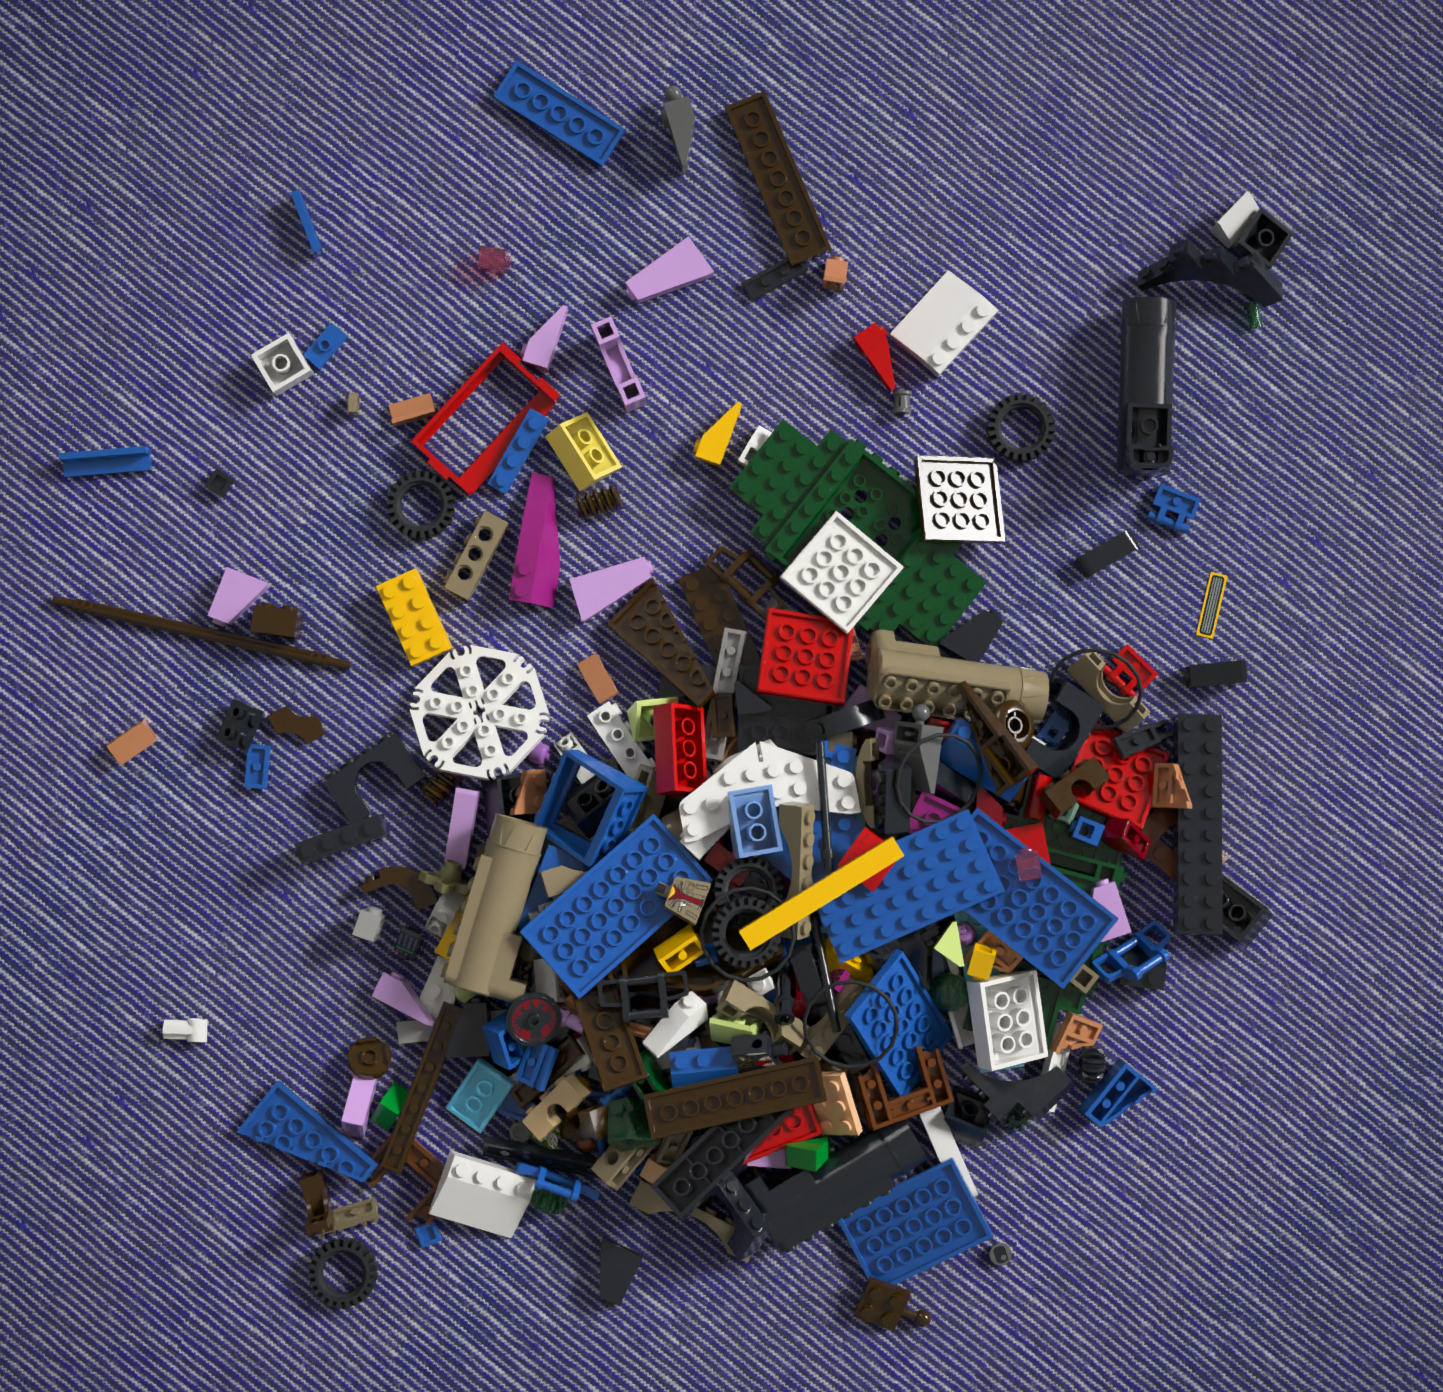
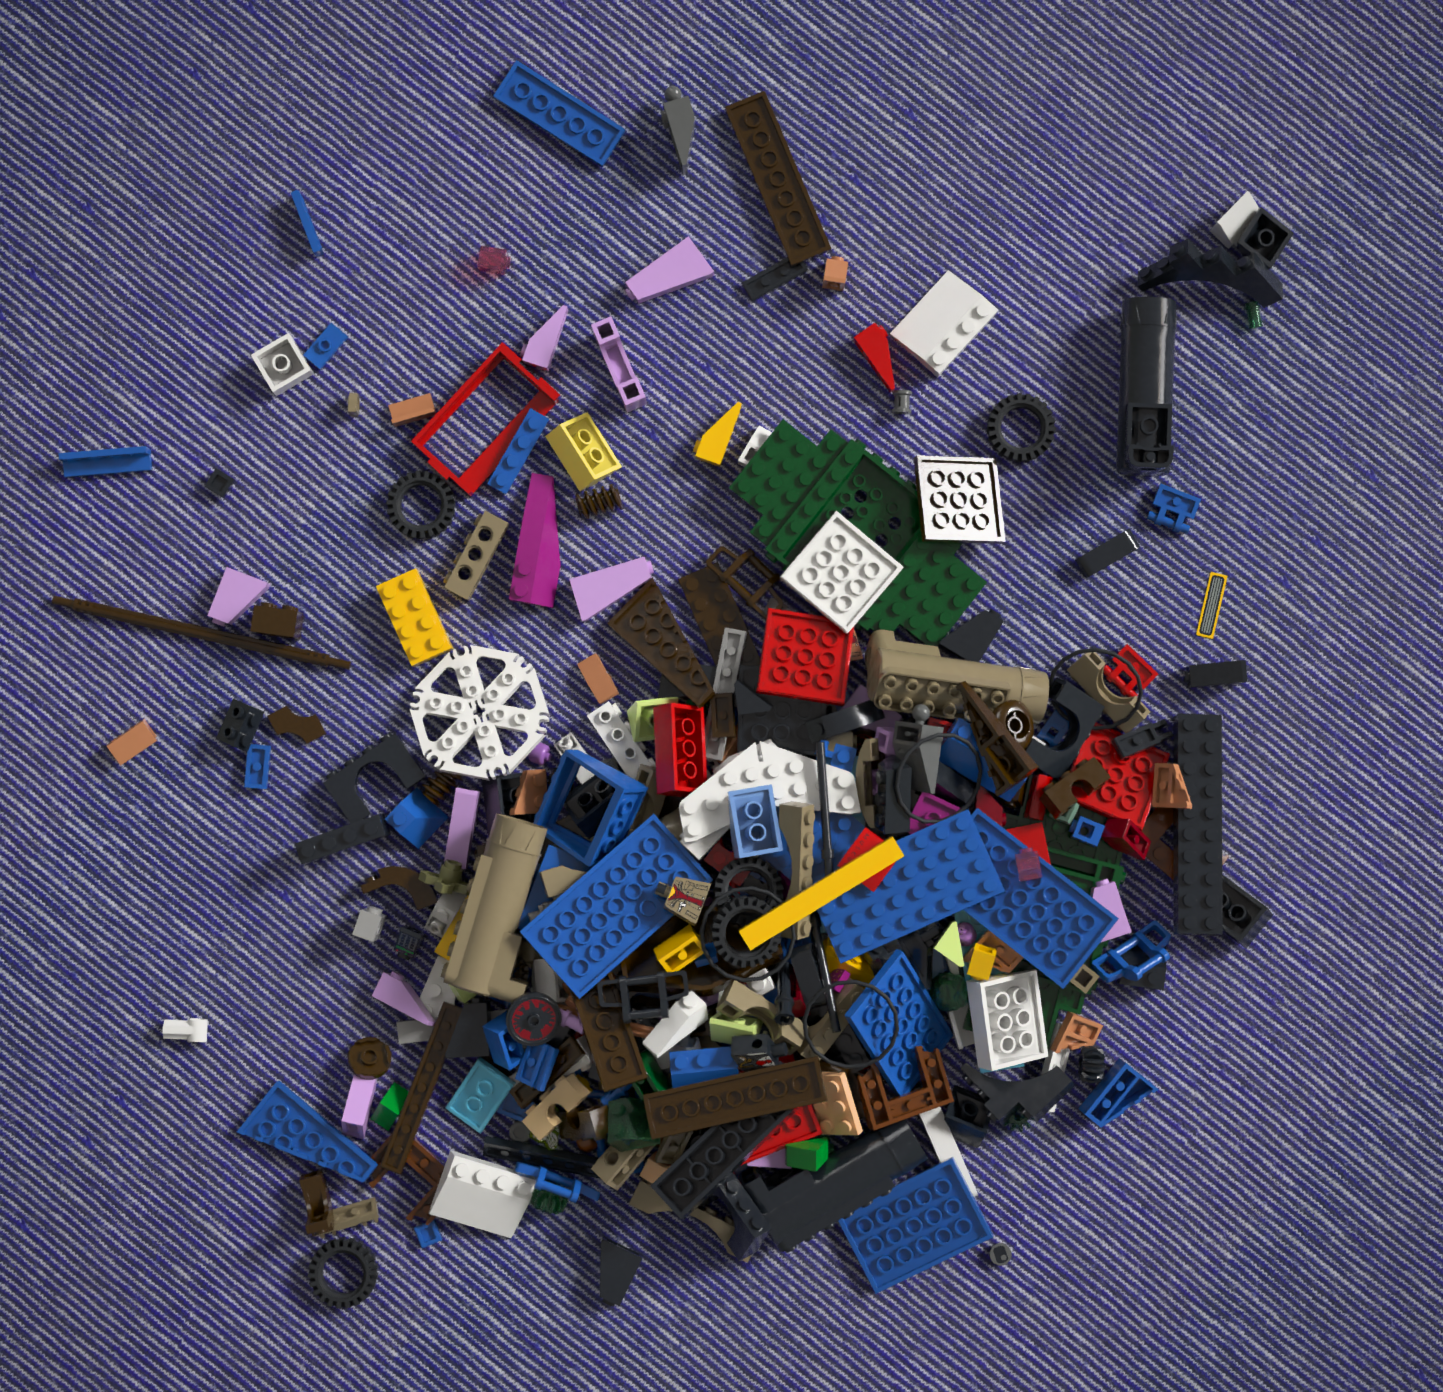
(416, 818): none -> blue slope
(885, 1303): dark brown plate -> none

